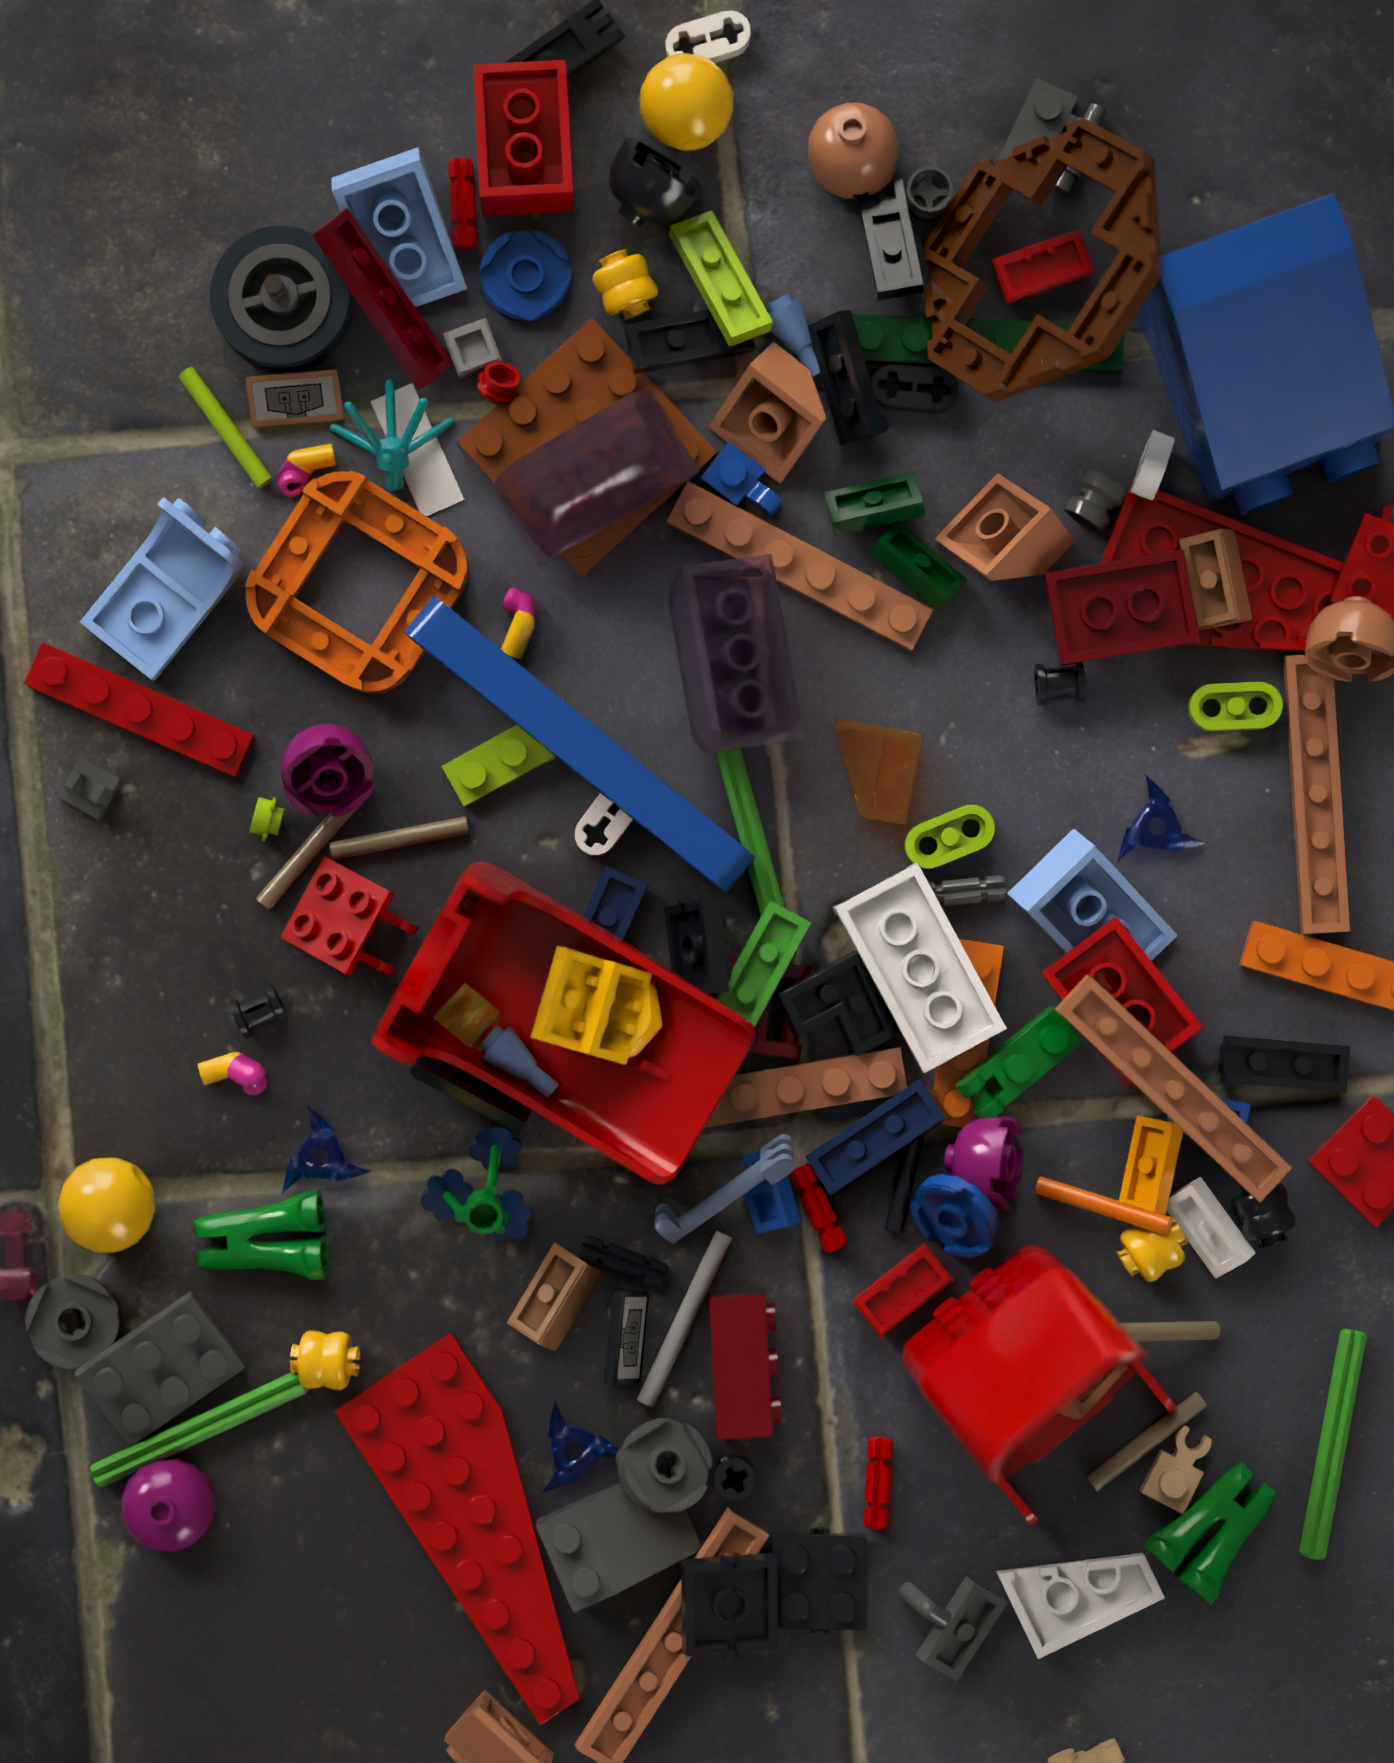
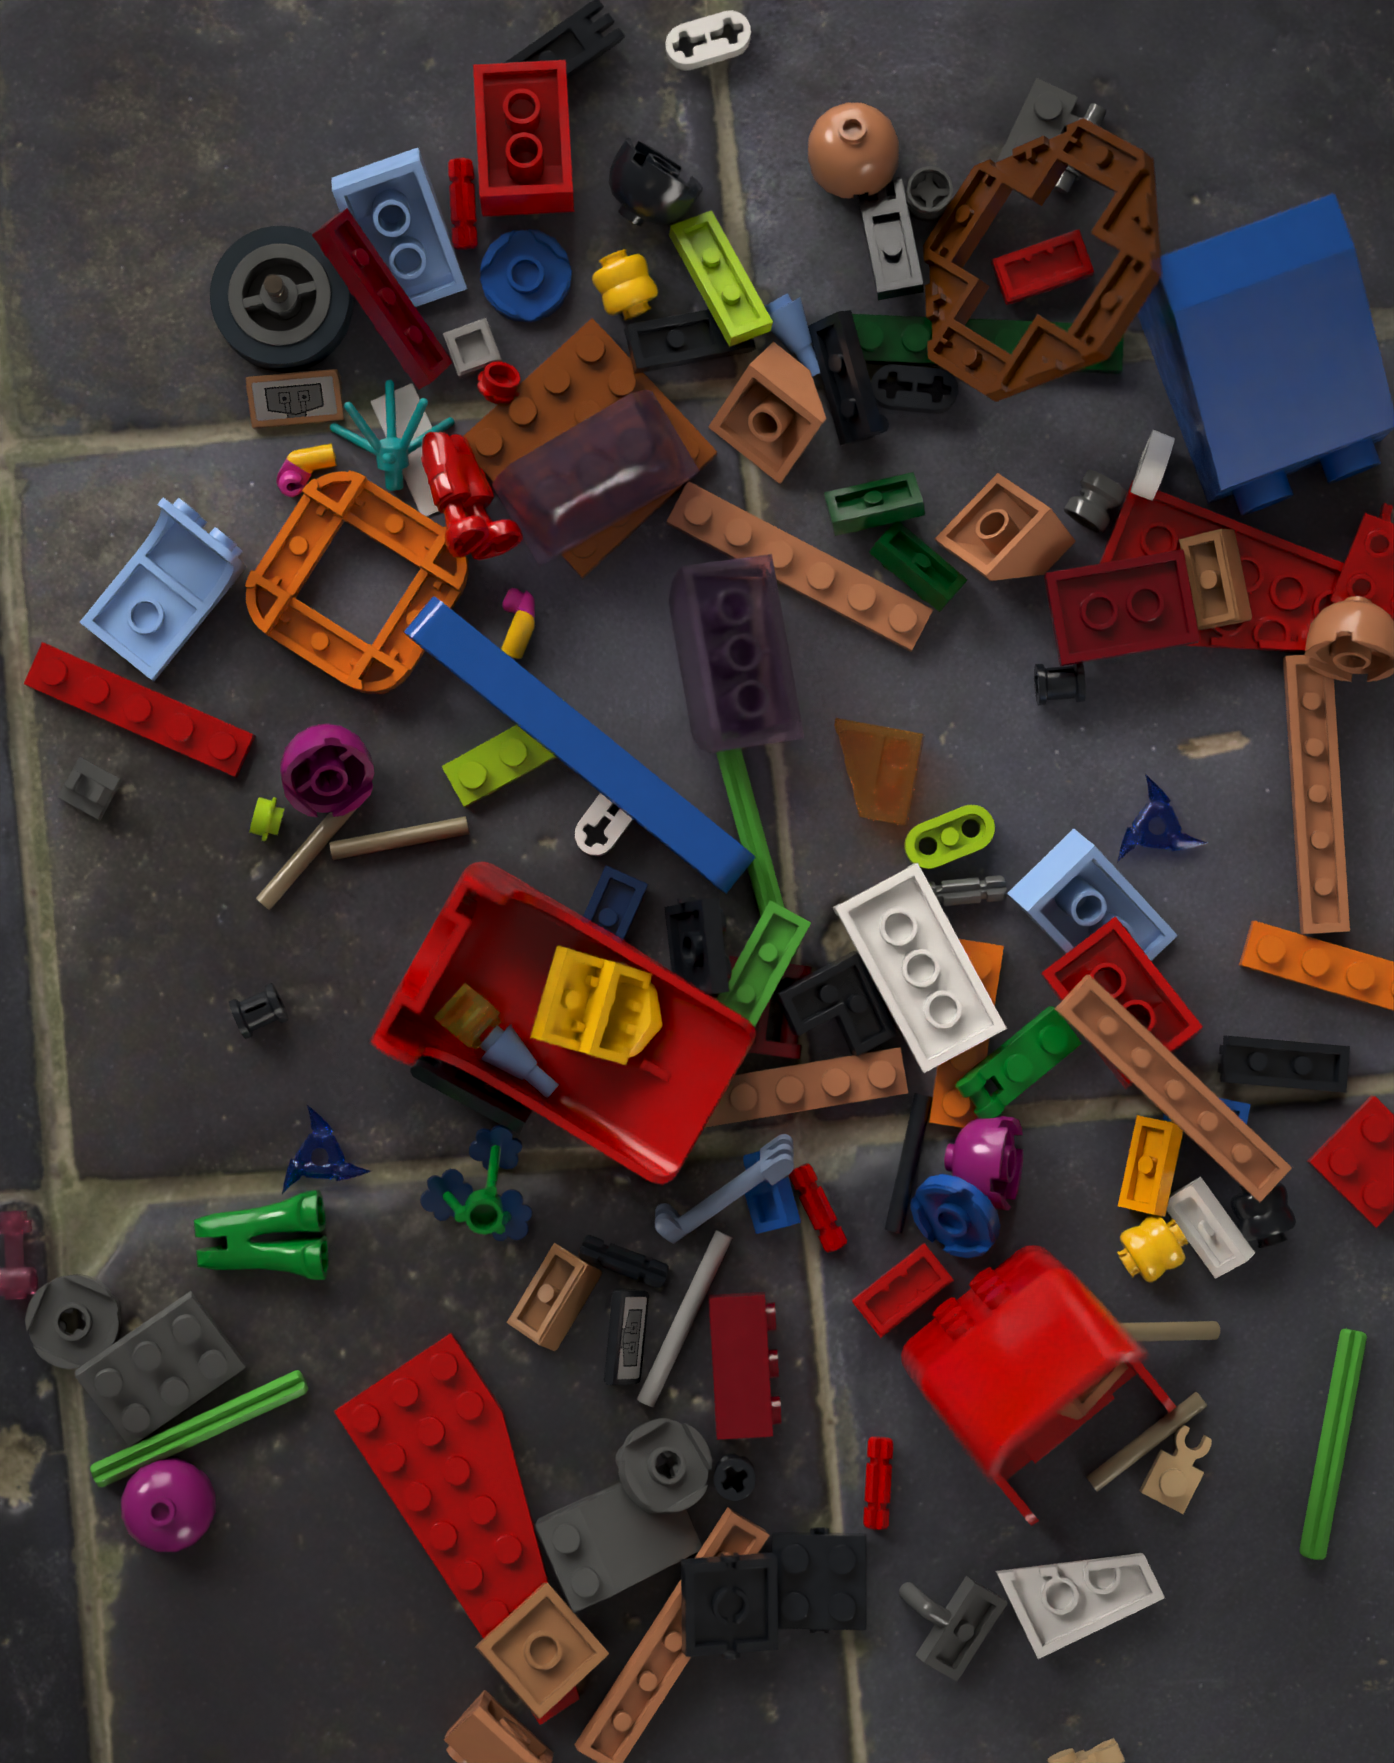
(106, 1205): yellow piece -> none
(225, 427): lime bar -> none
(236, 1067): arm -> none
(325, 1360): yellow piece -> none
(339, 916): red plate -> none
(463, 495): none -> red piece
(542, 1650): none -> medium nougat plate
(561, 1437): clear blue piece -> none
(686, 102): yellow piece -> none
(738, 477): blue plate -> none
(876, 1137): dark blue plate -> none
(1103, 1205): orange bar -> none
(1210, 1565): green piece -> none
(1233, 706): lime plate -> none

